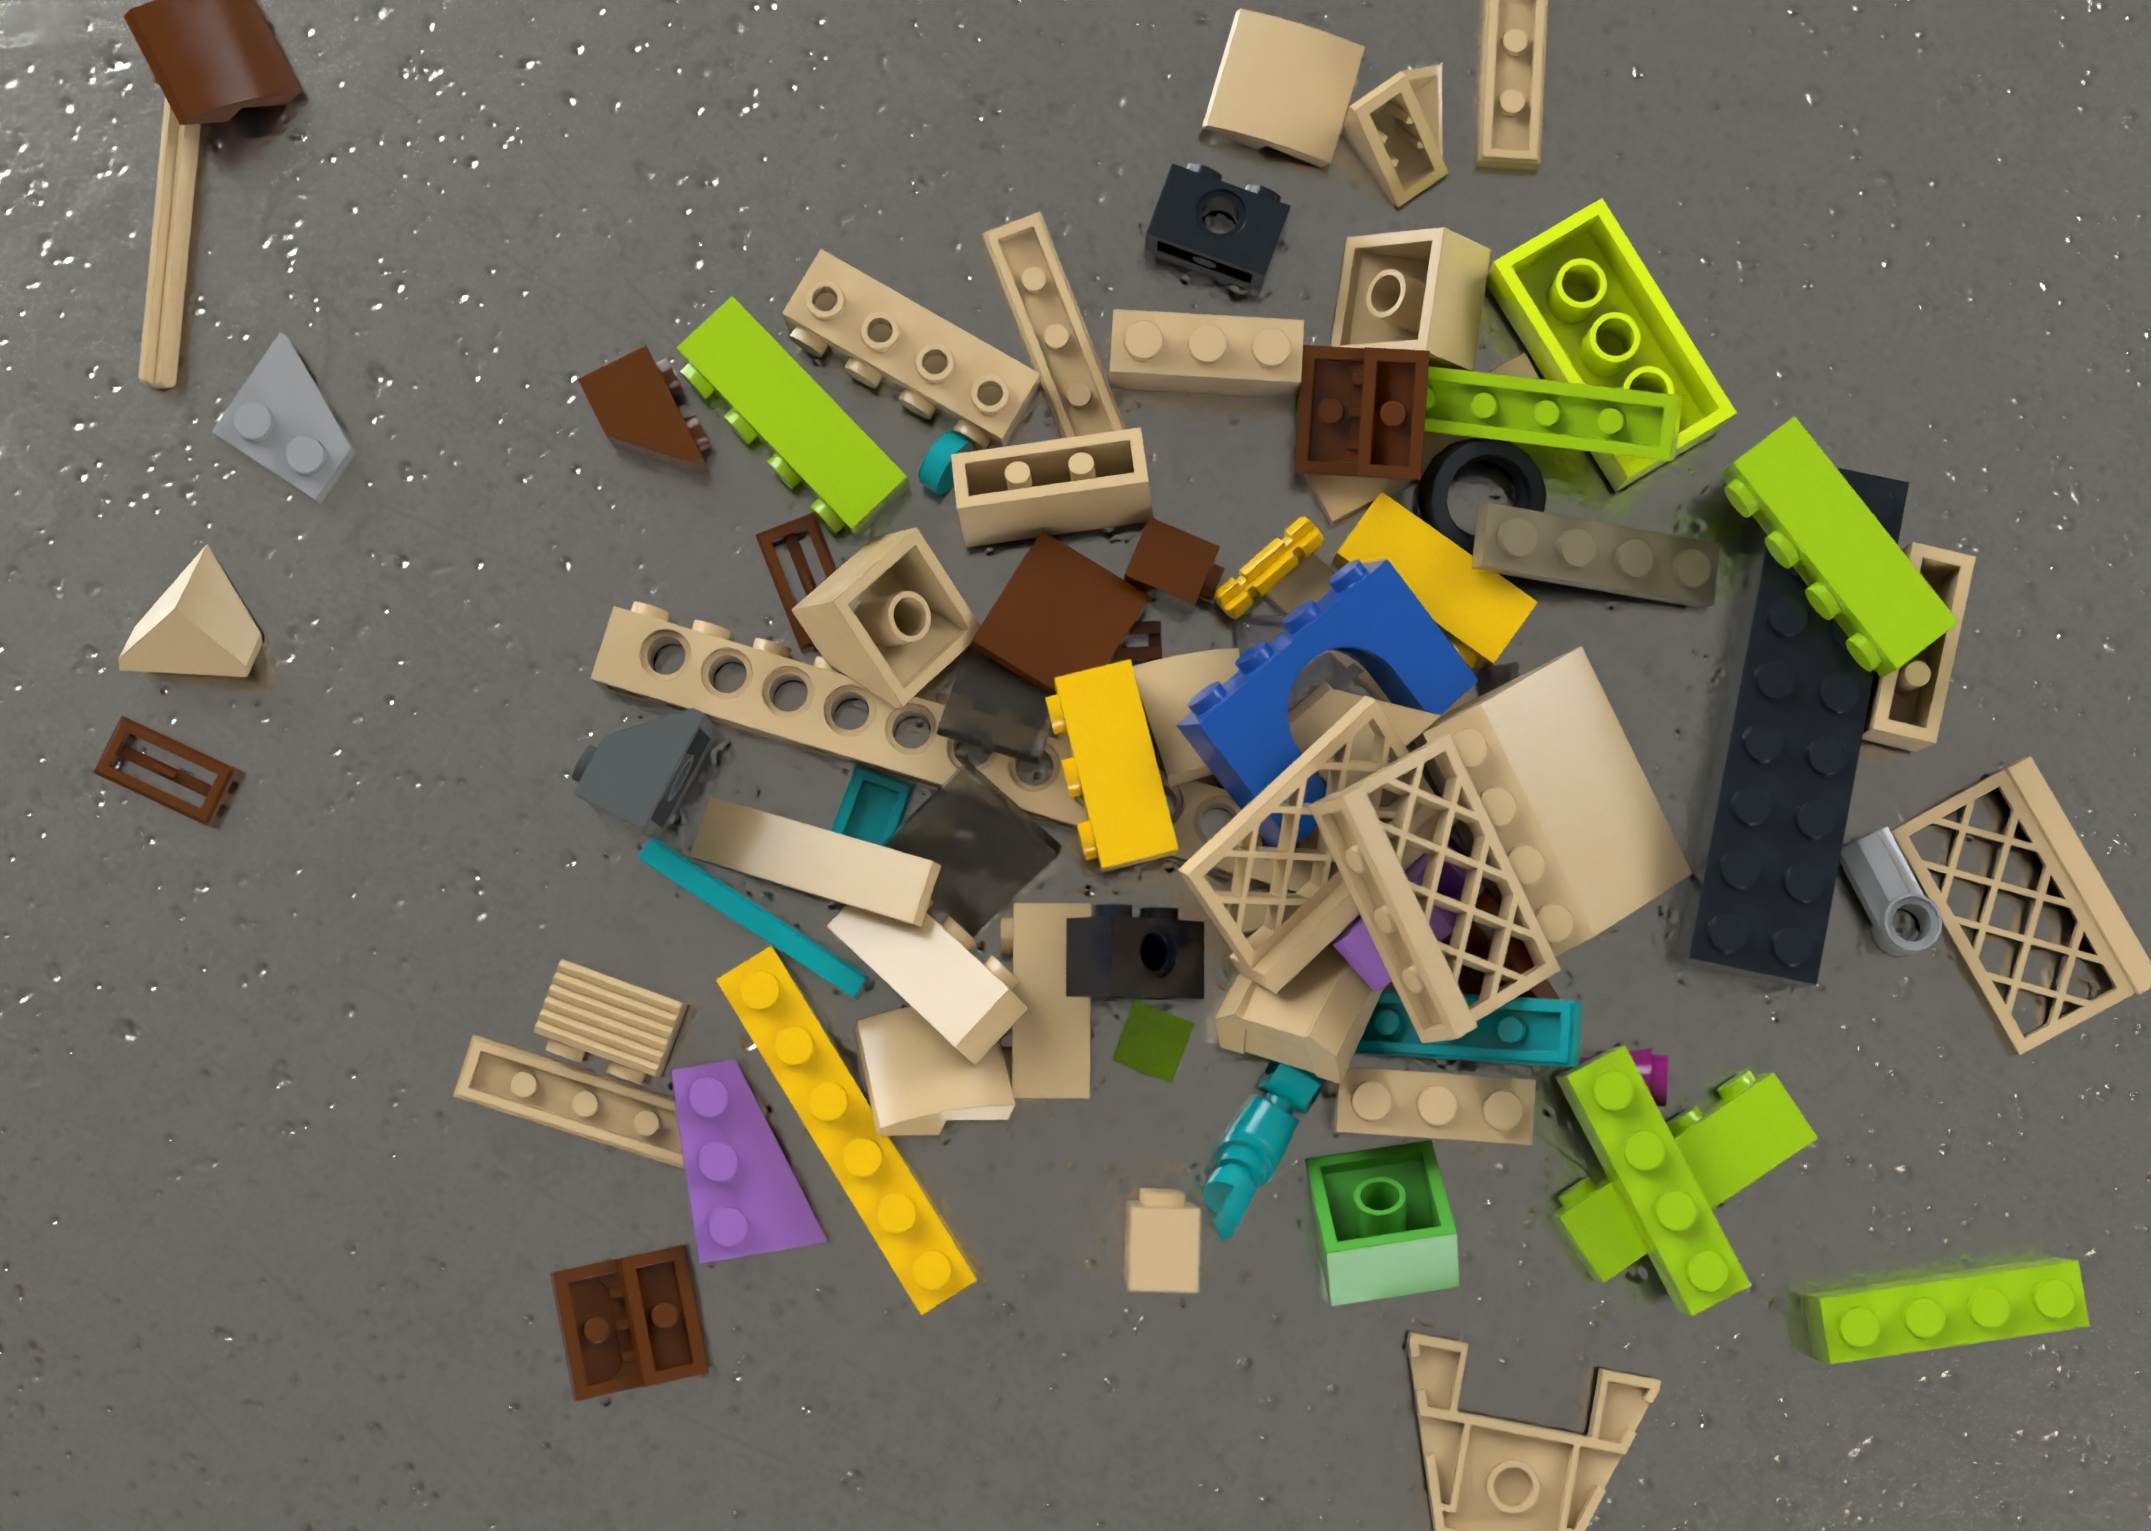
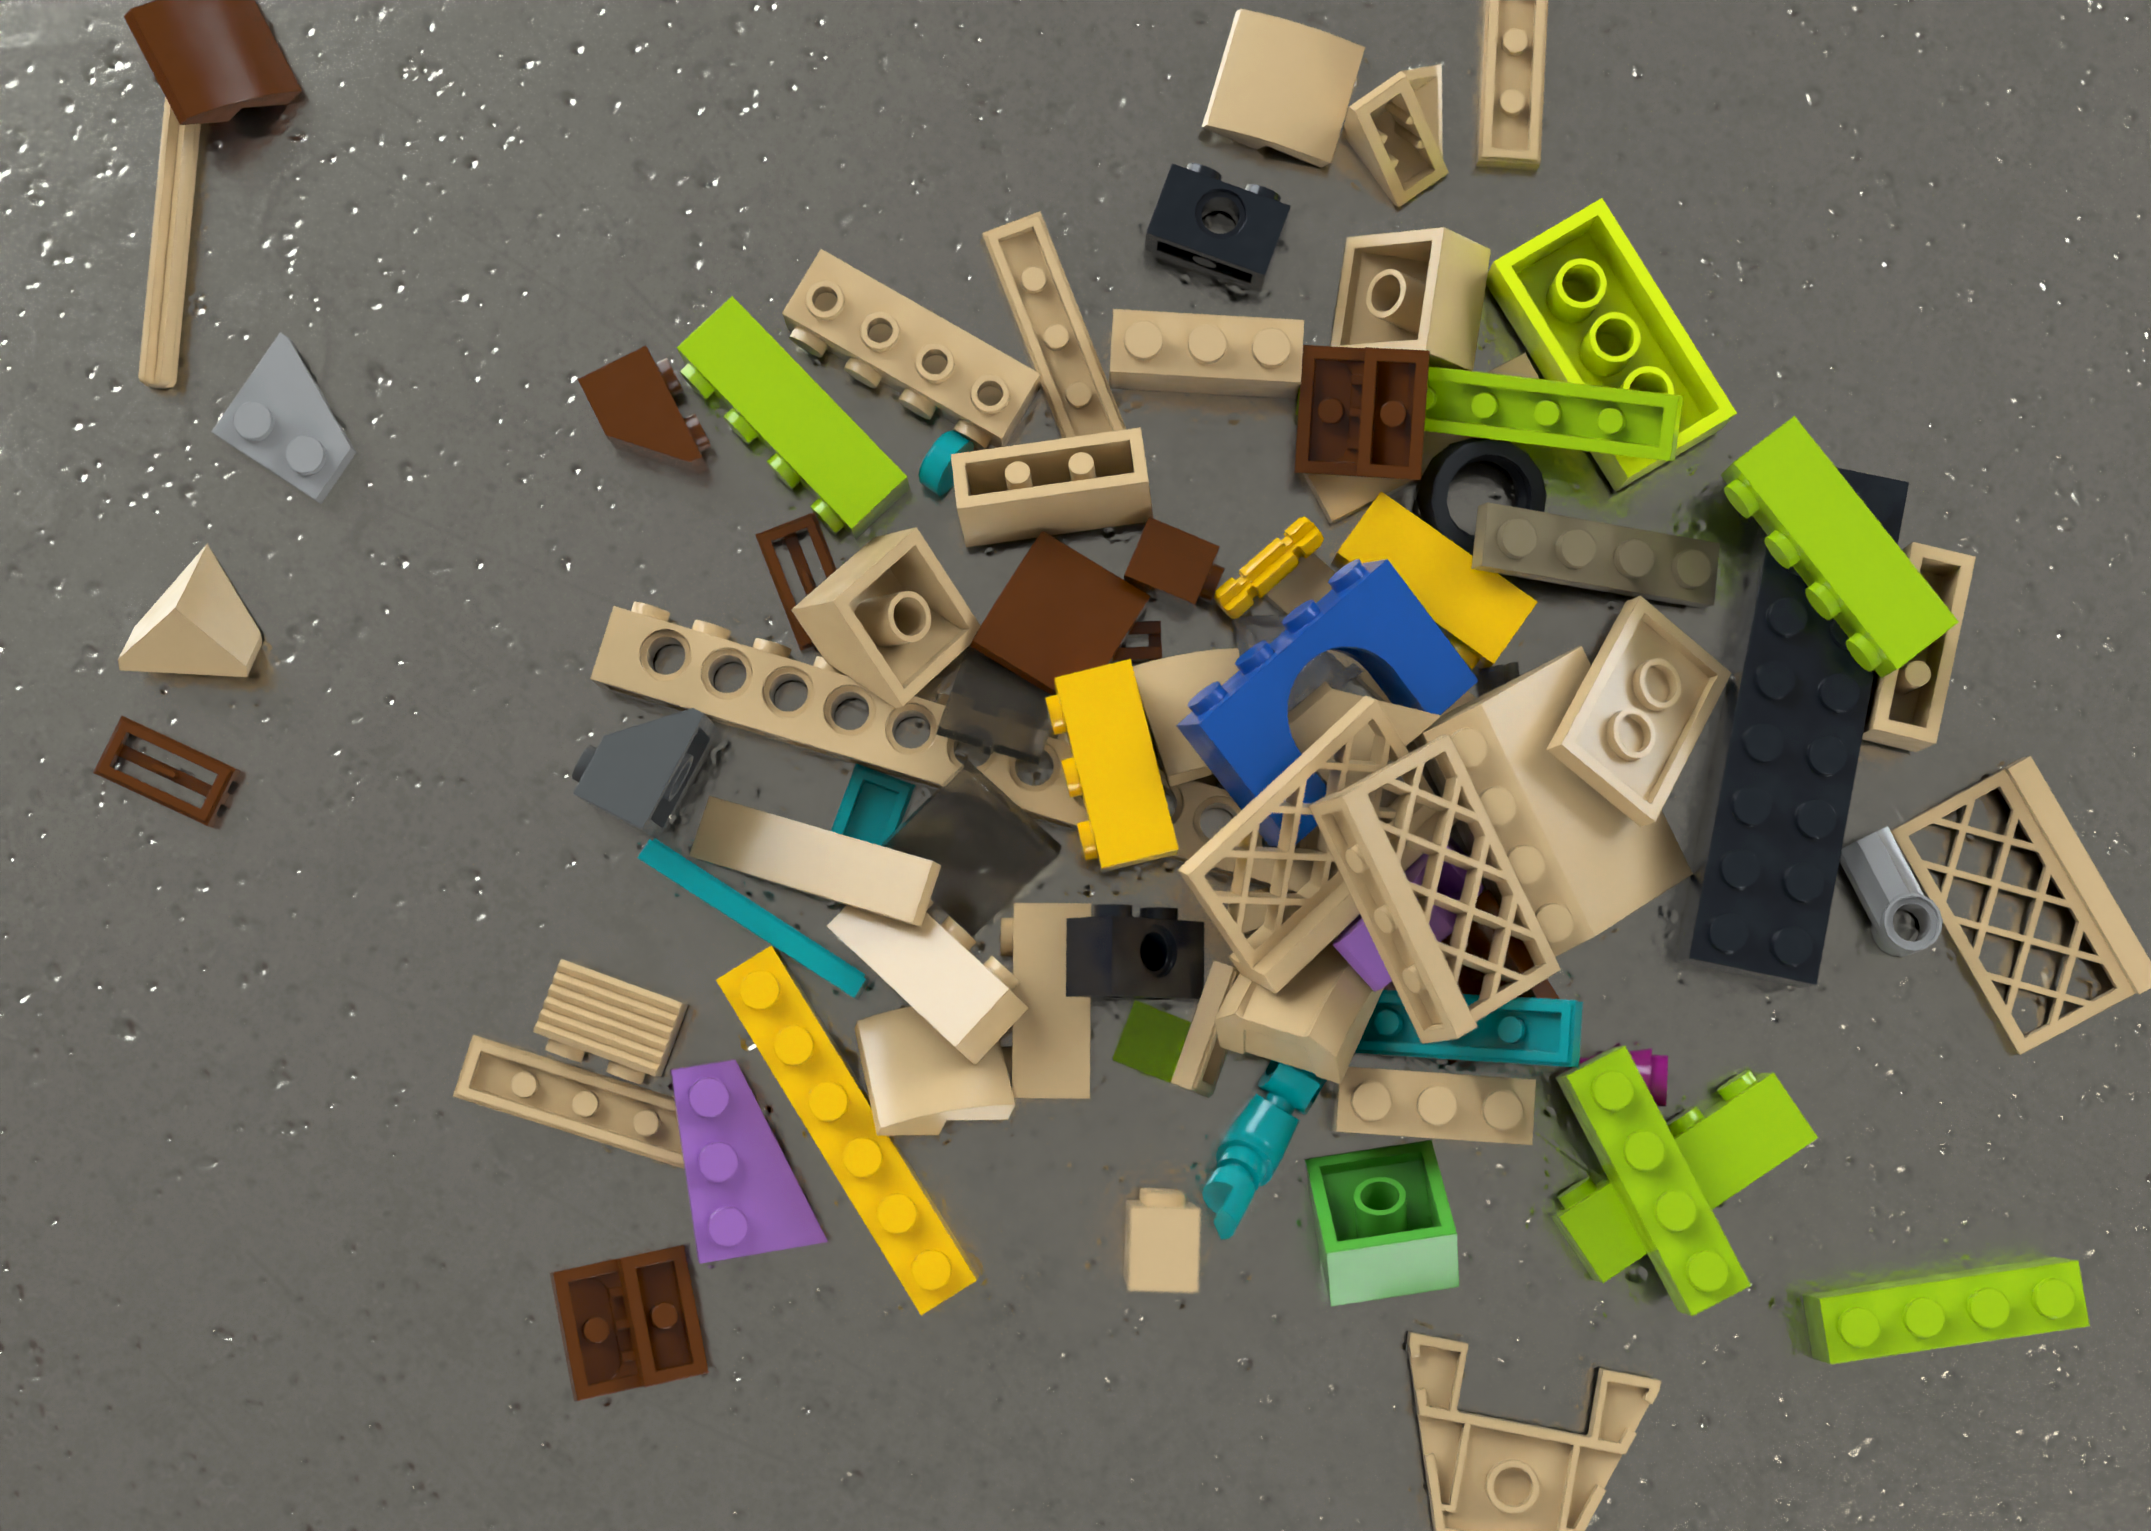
(1201, 1054): none -> tan tile
(1639, 711): none -> tan plate

